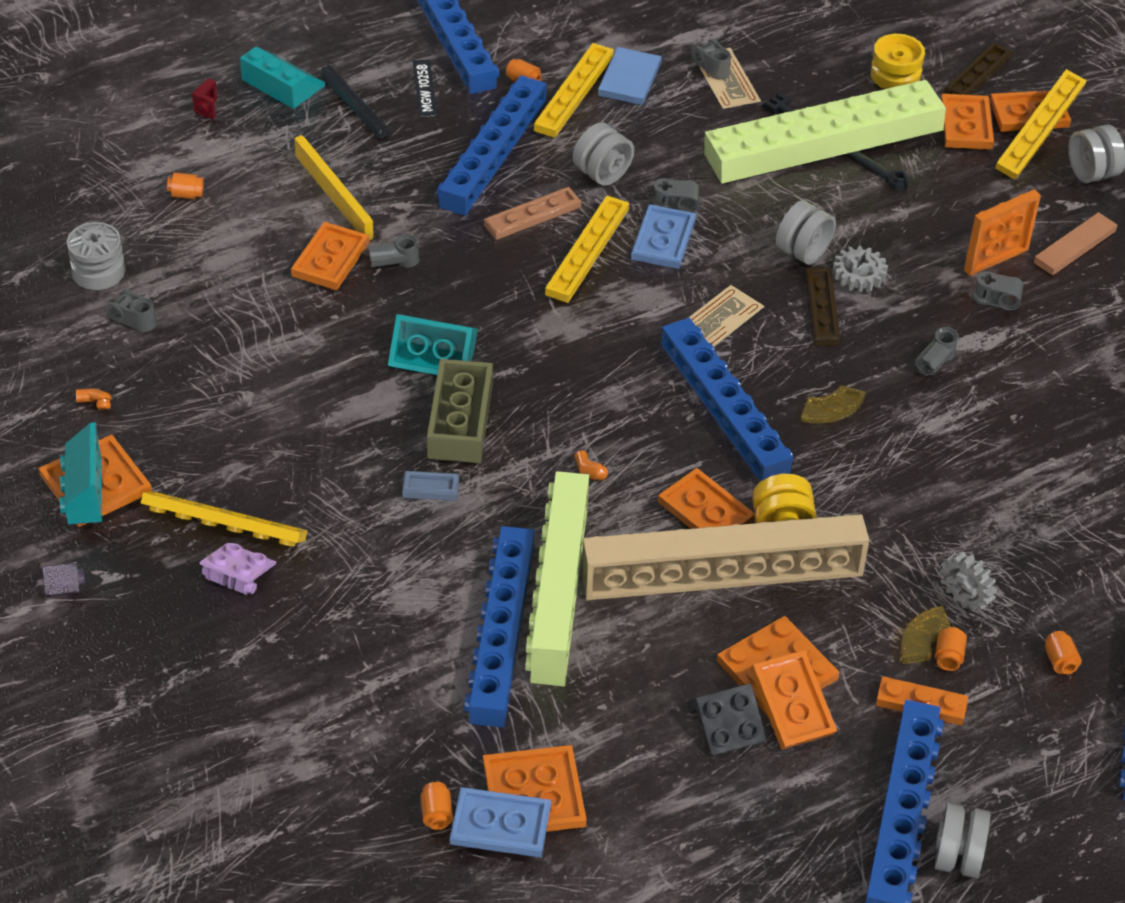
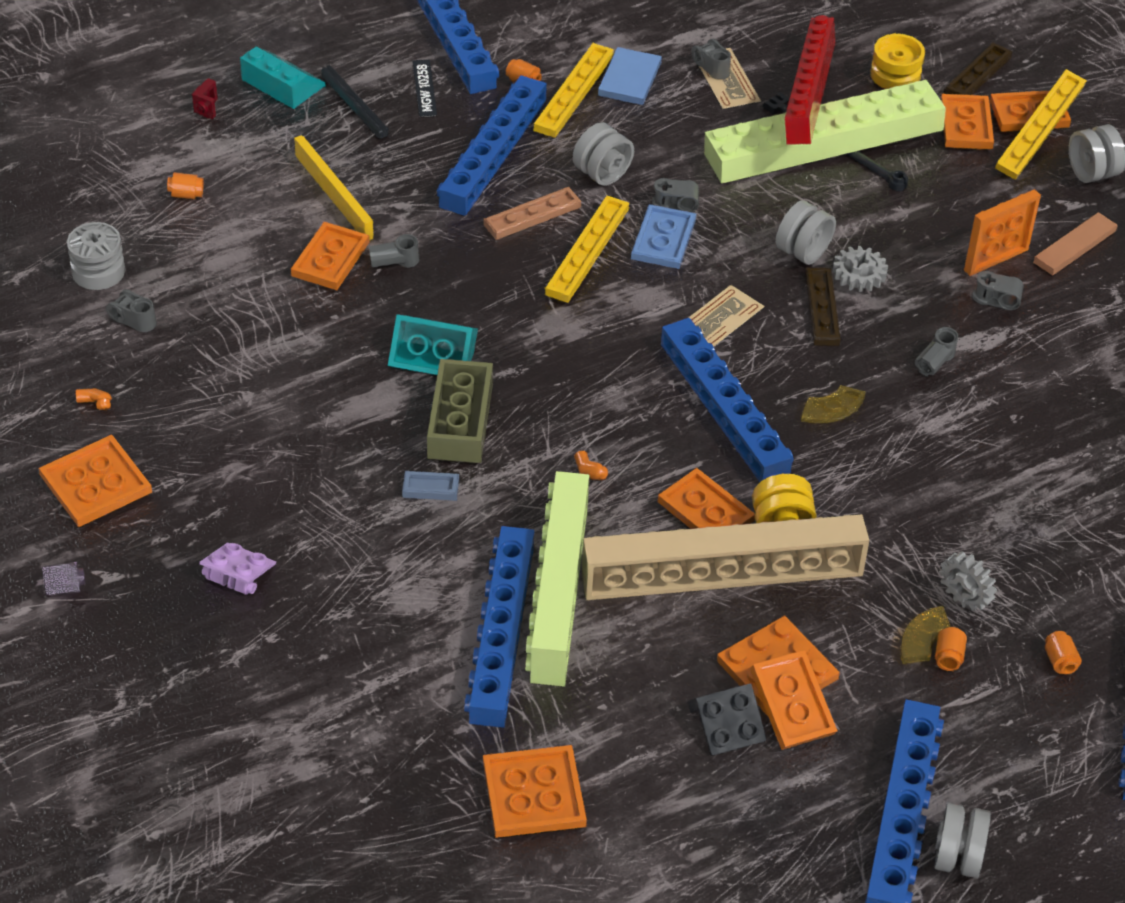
(82, 477): teal slope -> none
(212, 516): yellow plate -> none
(436, 805): orange brick -> none
(500, 822): medium blue tile -> none
(810, 81): none -> red brick
(894, 692): orange plate -> none

